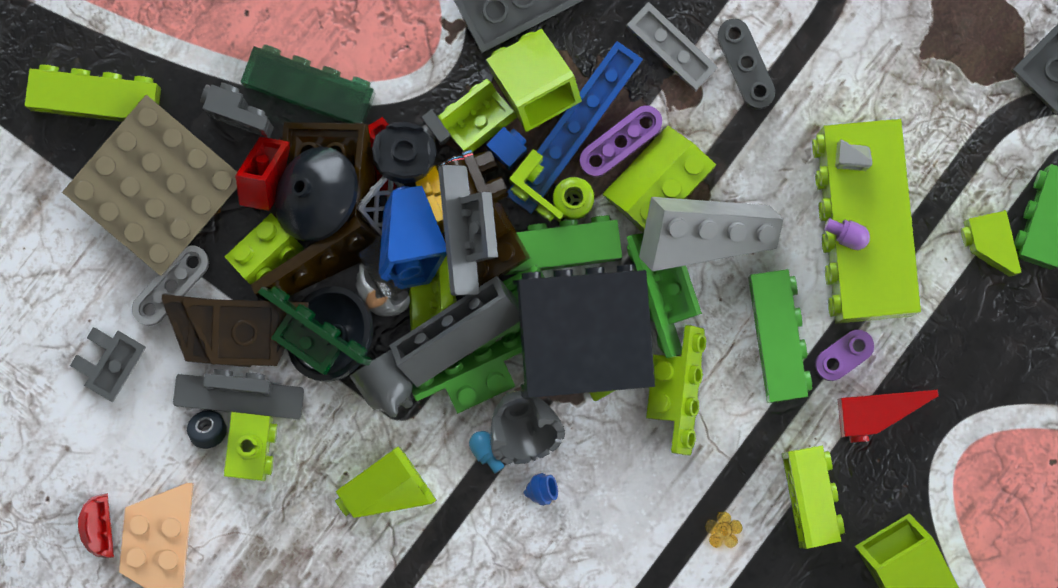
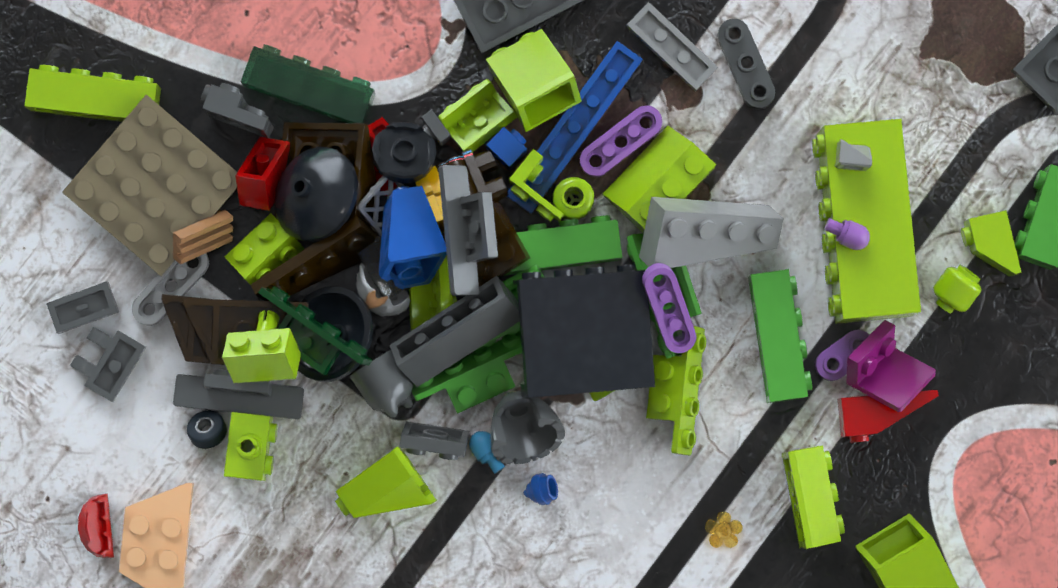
(82, 307): none -> dark grey plate
(202, 237): none -> medium nougat tile
(262, 353): none -> lime brick
(436, 439): none -> dark grey plate
(677, 315): none -> medium lavender plate
(885, 371): none -> magenta bracket
(957, 289): none -> lime head

